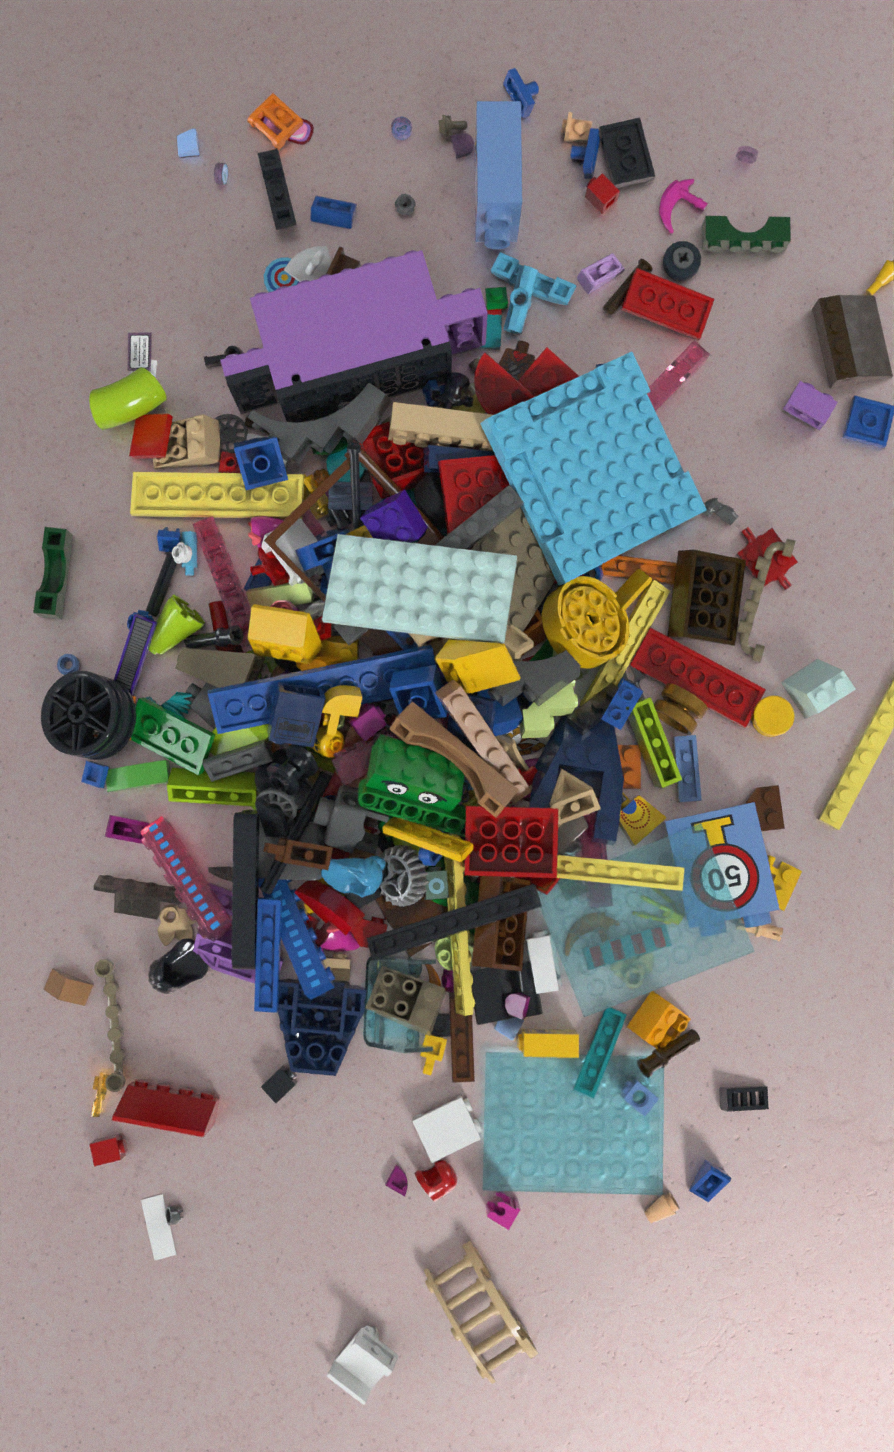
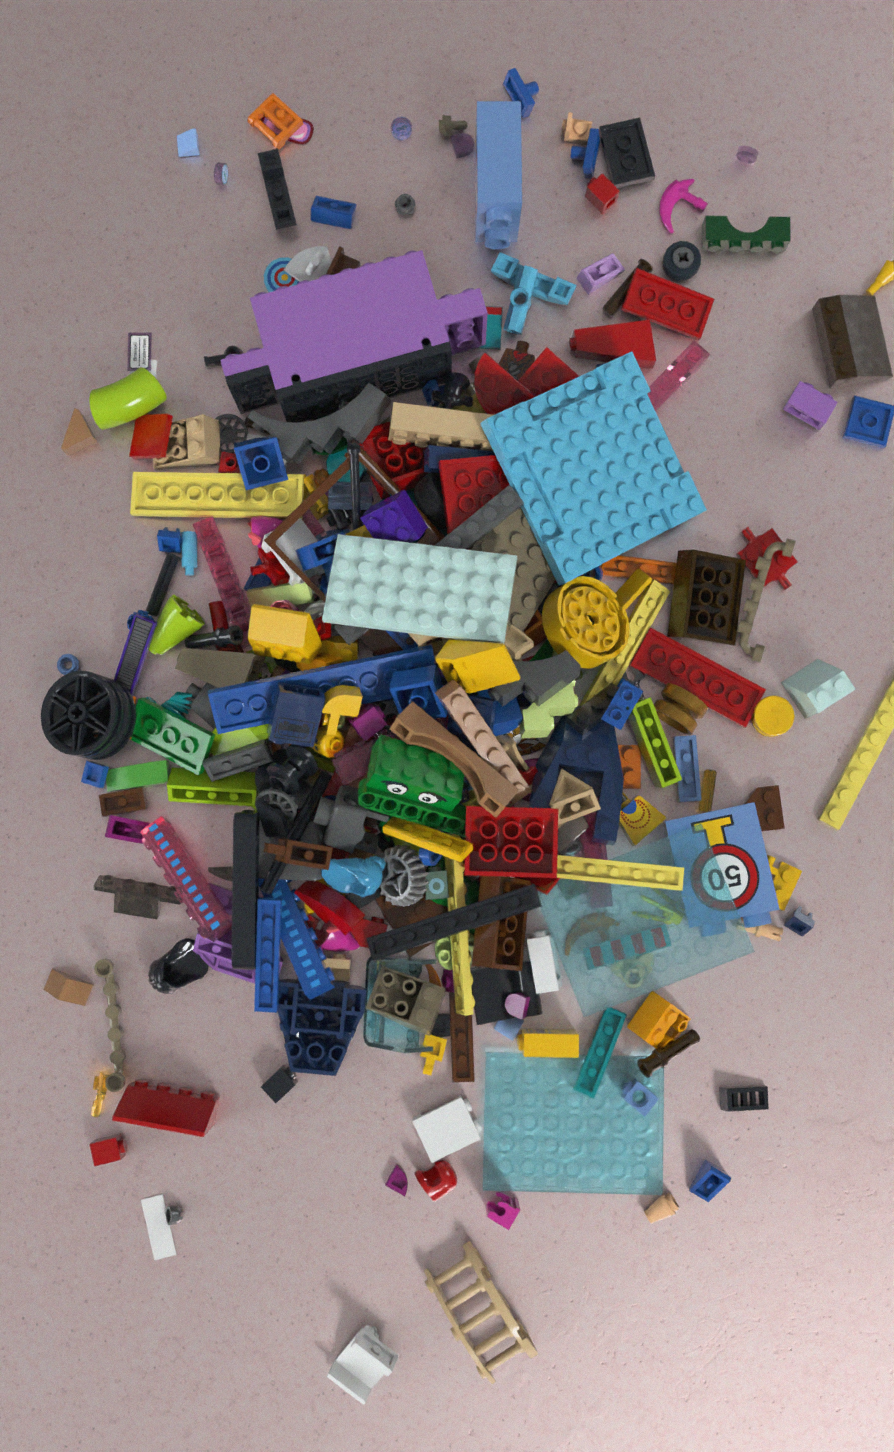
(57, 552): dark green arch -> none
(77, 435): none -> medium nougat slope
(123, 802): none -> reddish brown plate
(177, 928): tan plate -> none
(182, 553): white plate -> none
(496, 298): green plate -> none
(614, 341): none -> red slope
(707, 790): none -> clear yellow axle
(725, 512): dark grey arm -> none
(799, 922): none -> dark blue tile

